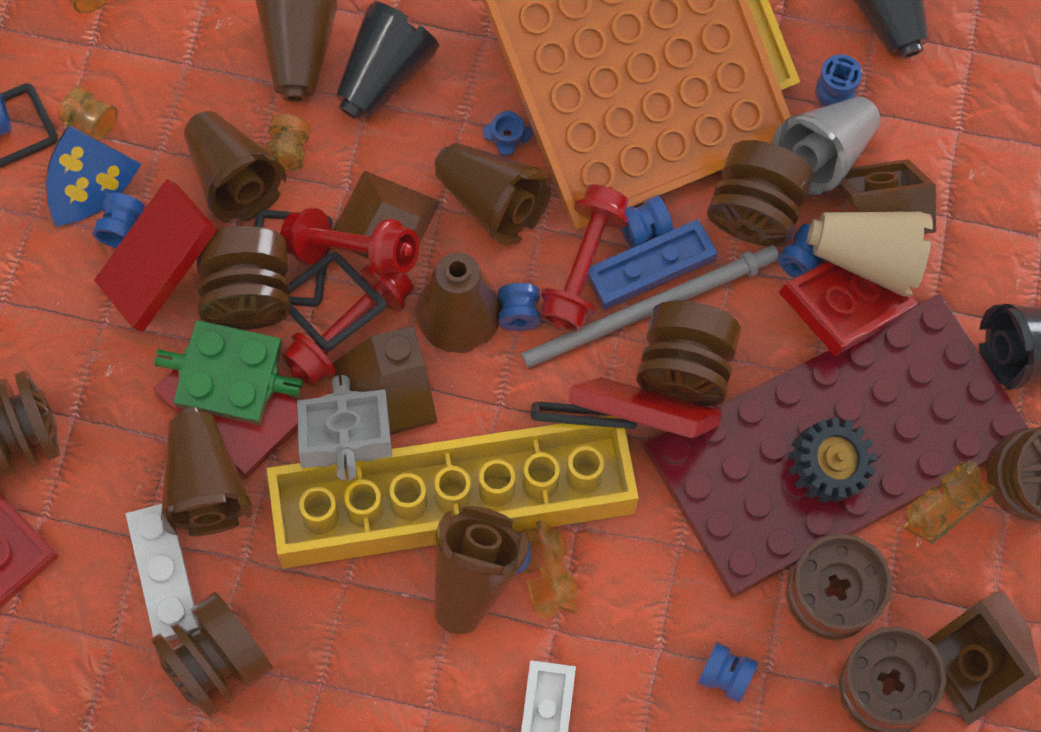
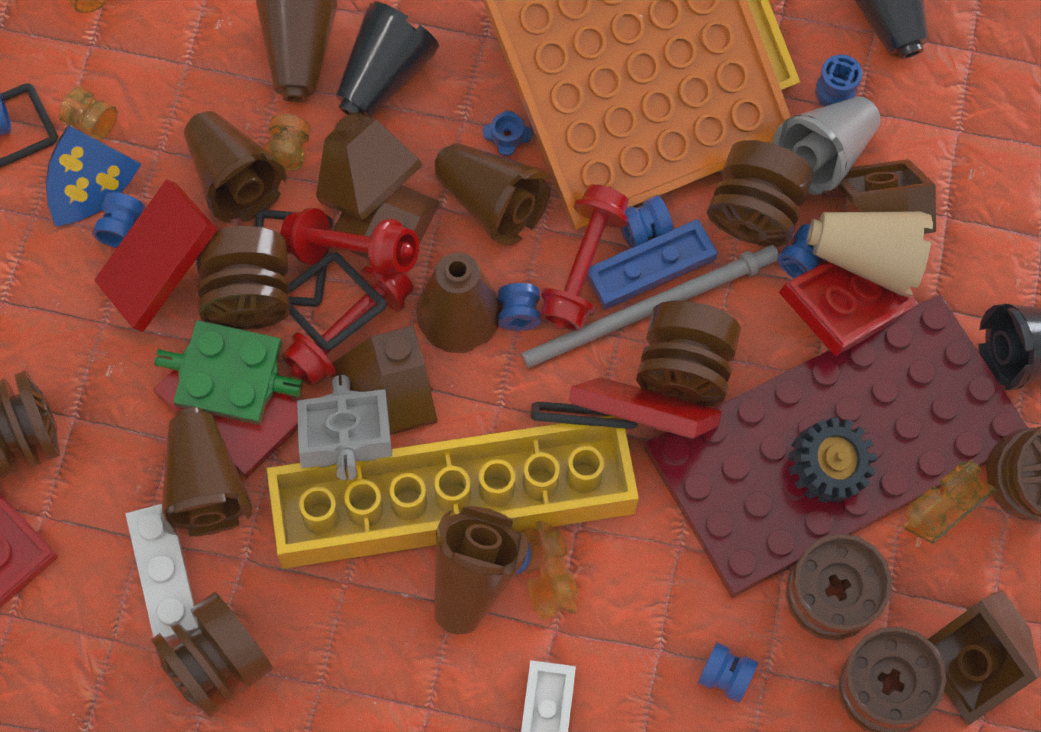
(362, 166): none -> reddish brown slope

